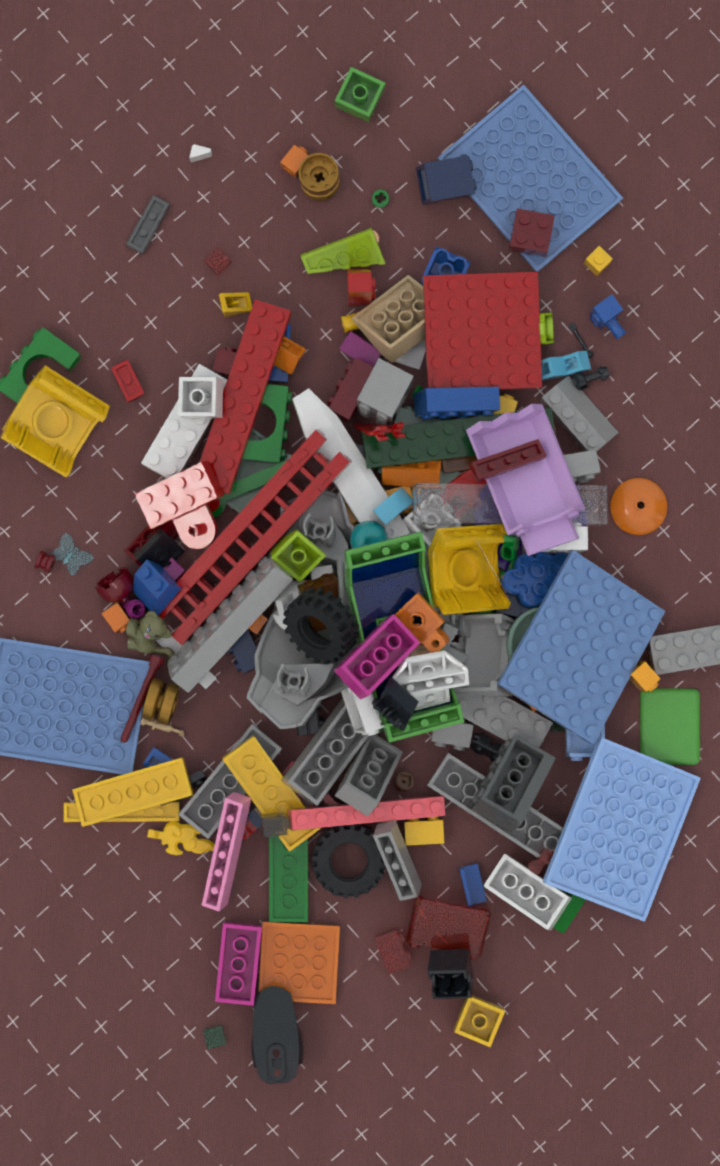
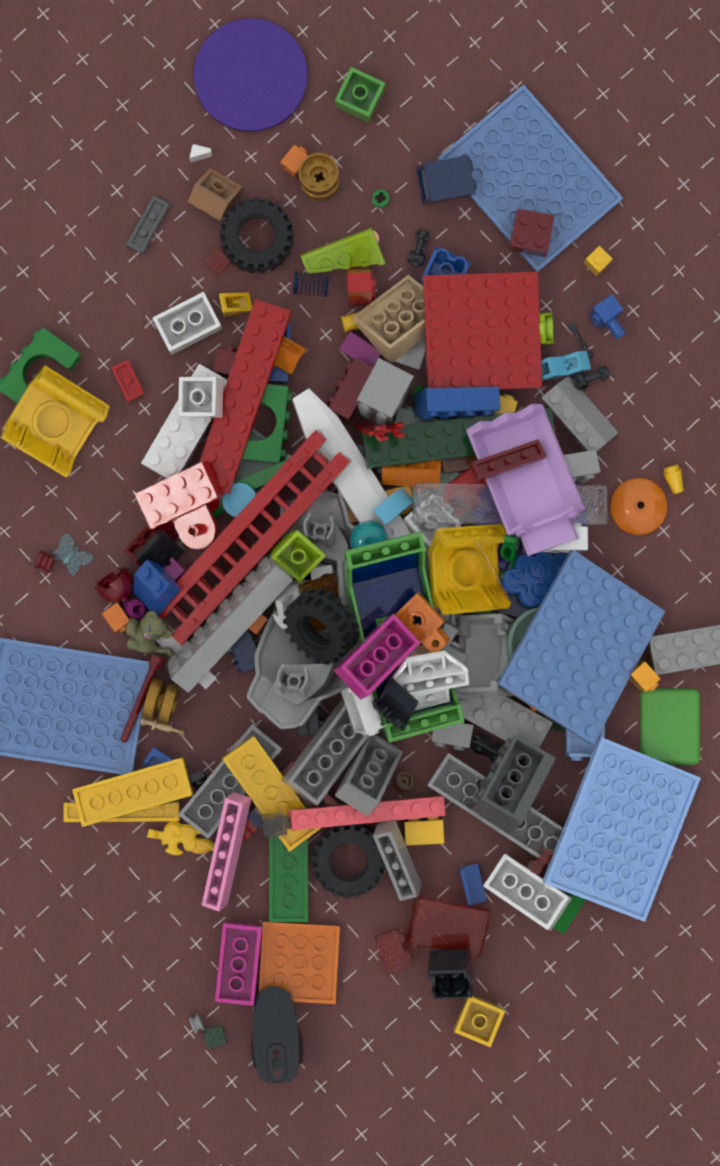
(187, 323): none -> white brick
(196, 1023): none -> light grey bush
(214, 194): none -> medium nougat slope
(238, 499): none -> medium azure piece
(250, 75): none -> dark purple tile
(261, 260): none -> black tyre
(296, 283): none -> dark blue piece
(417, 258): none -> black bar
(673, 476): none -> yellow cone

